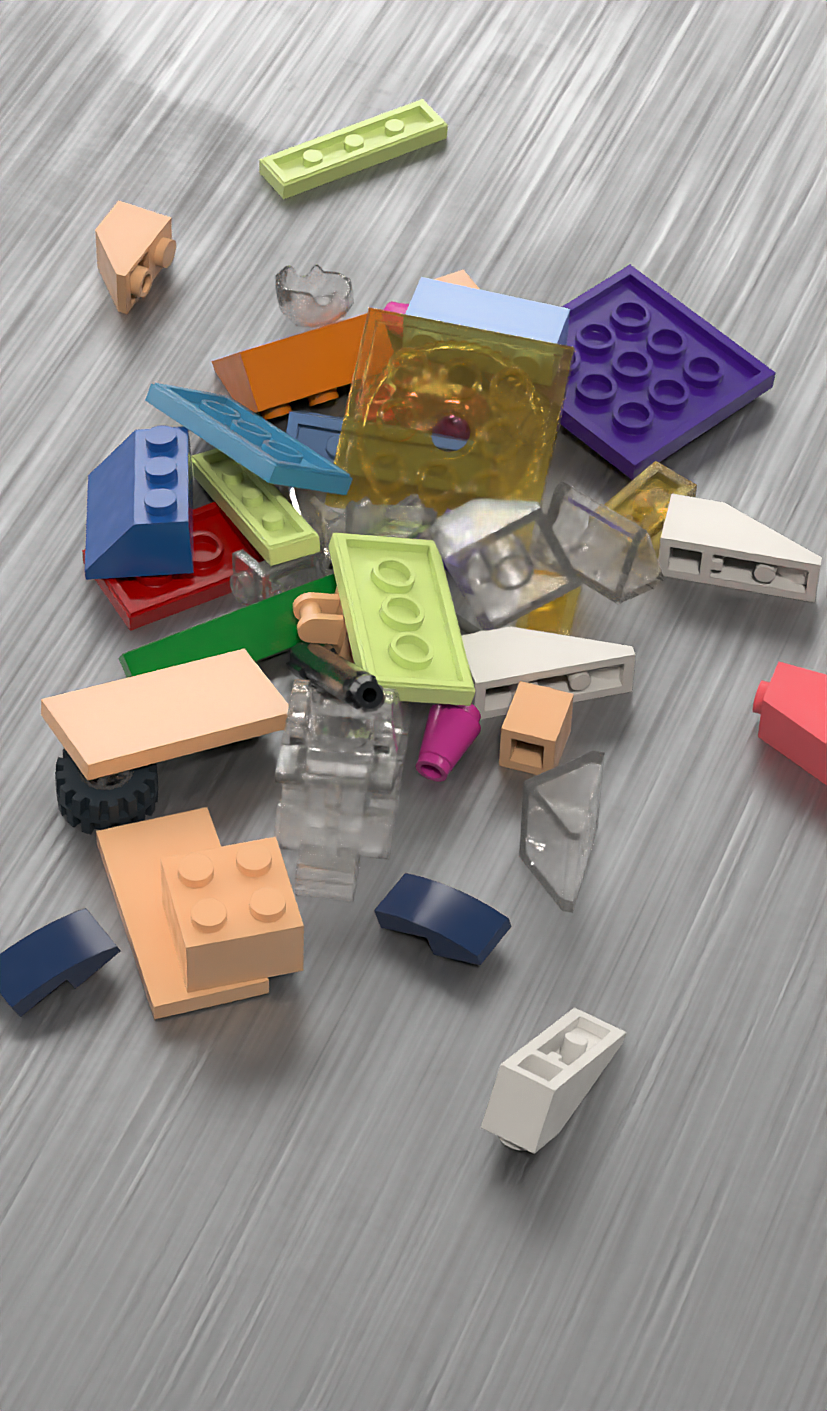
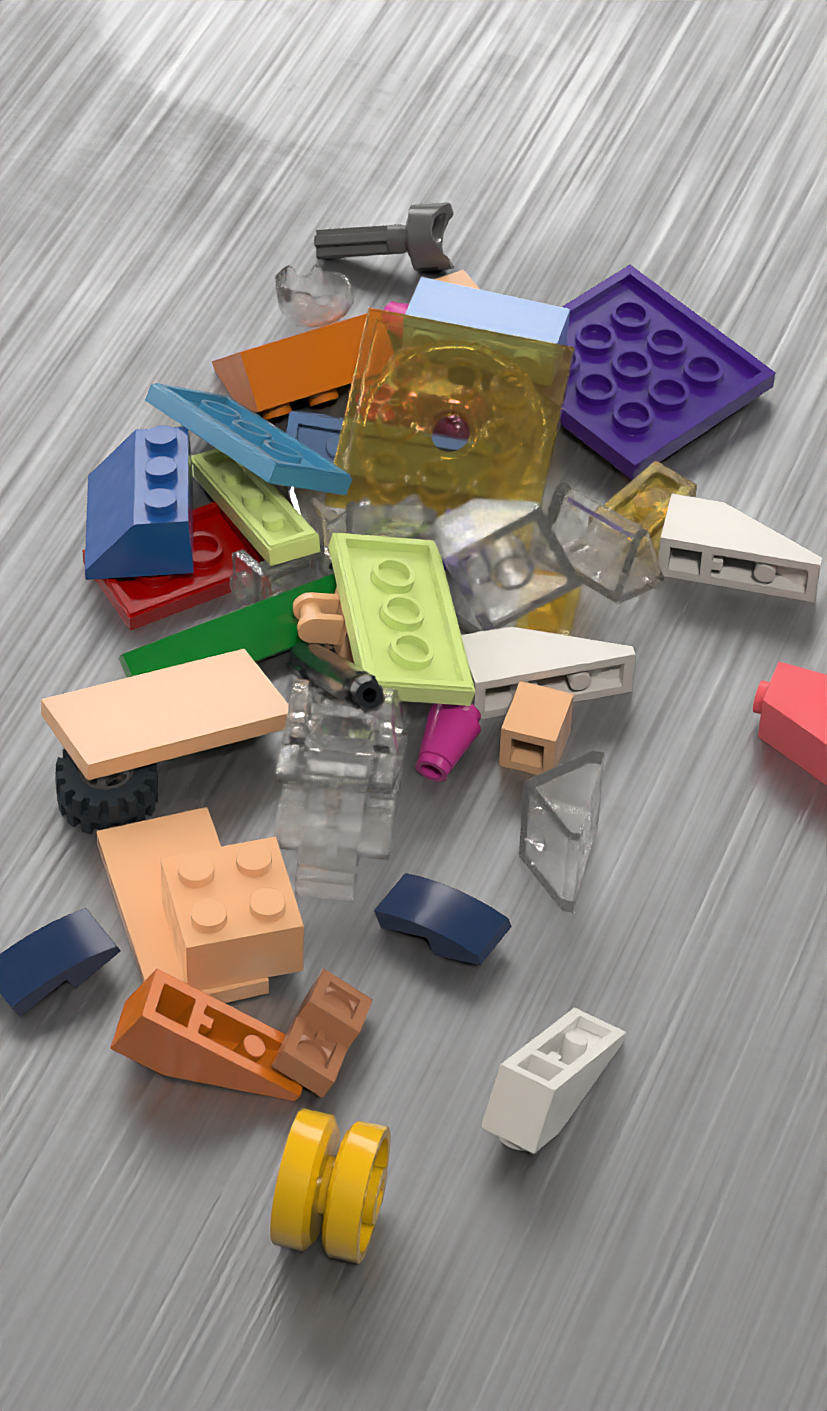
(132, 252): light nougat slope -> none
(200, 1039): none -> orange slope
(322, 1033): none -> nougat slope
(330, 1186): none -> yellow wheel
(353, 149): yellowish green tile -> none
(419, 238): none -> dark grey piece

